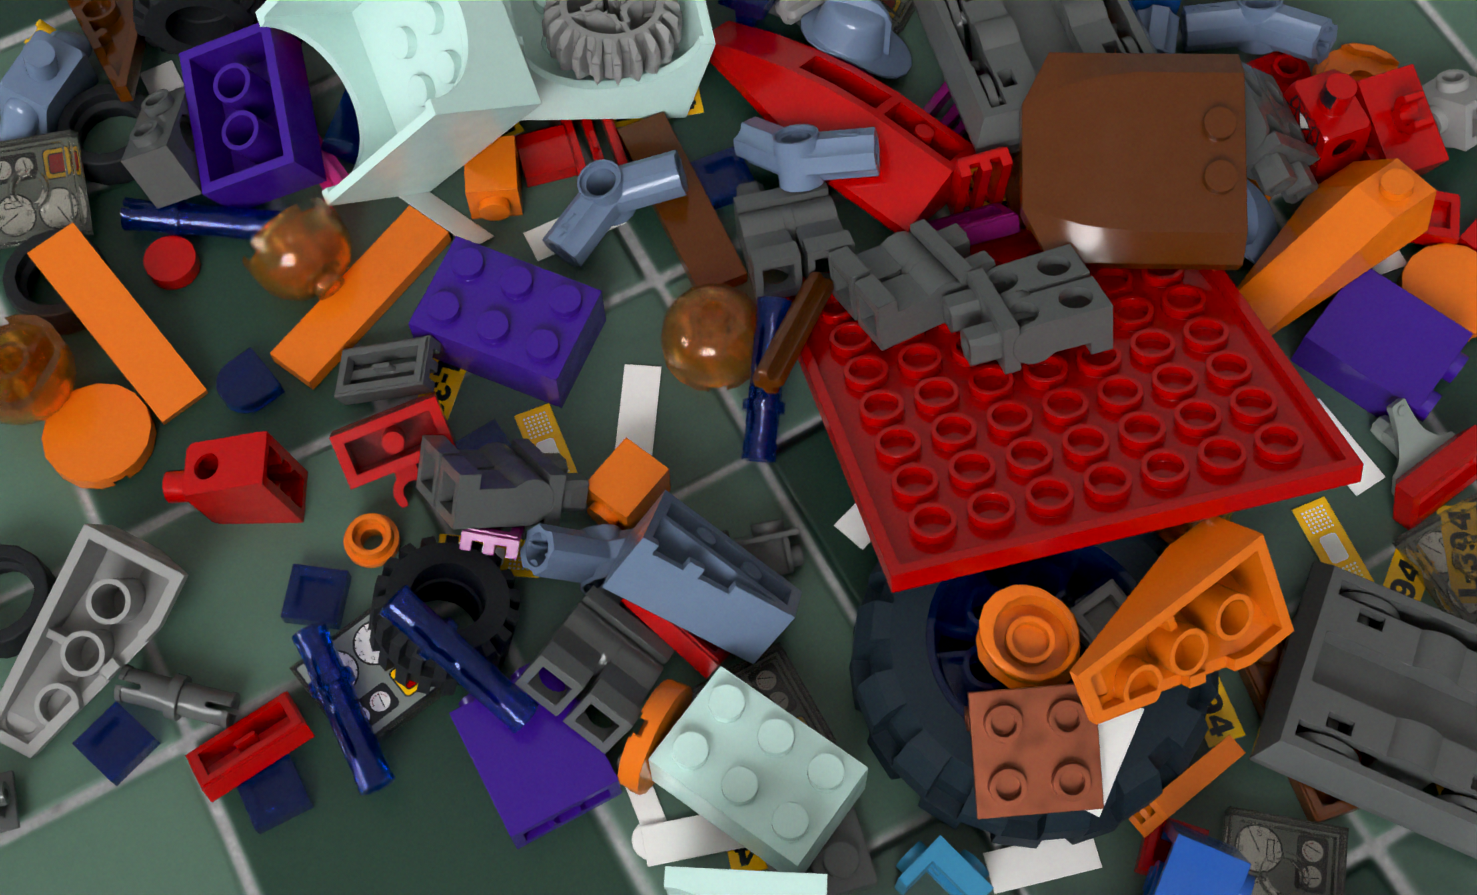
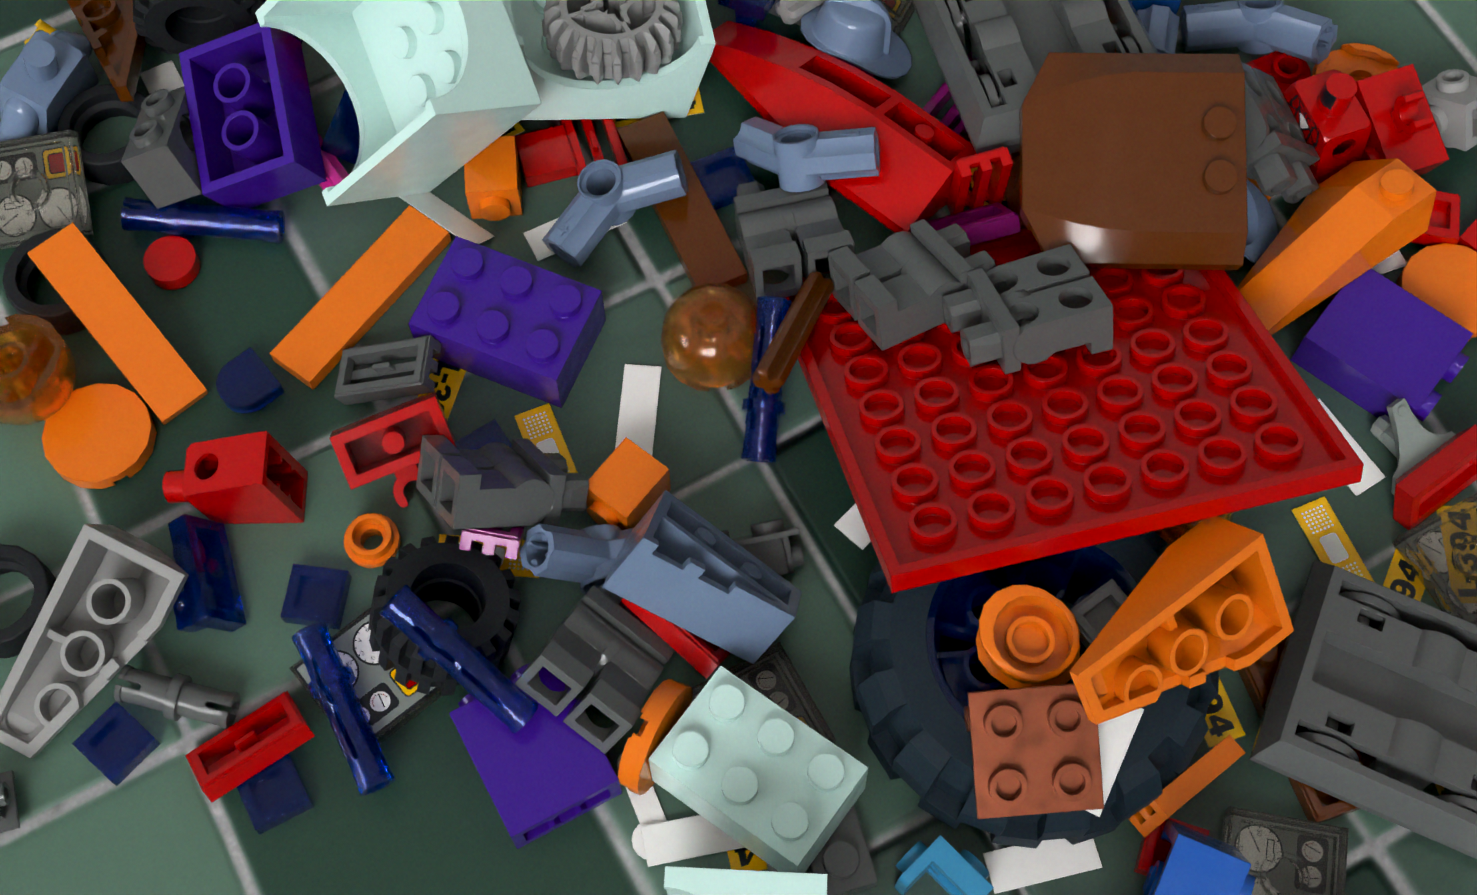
(211, 589): none -> clear blue hinge
(301, 253): clear orange cylinder -> none

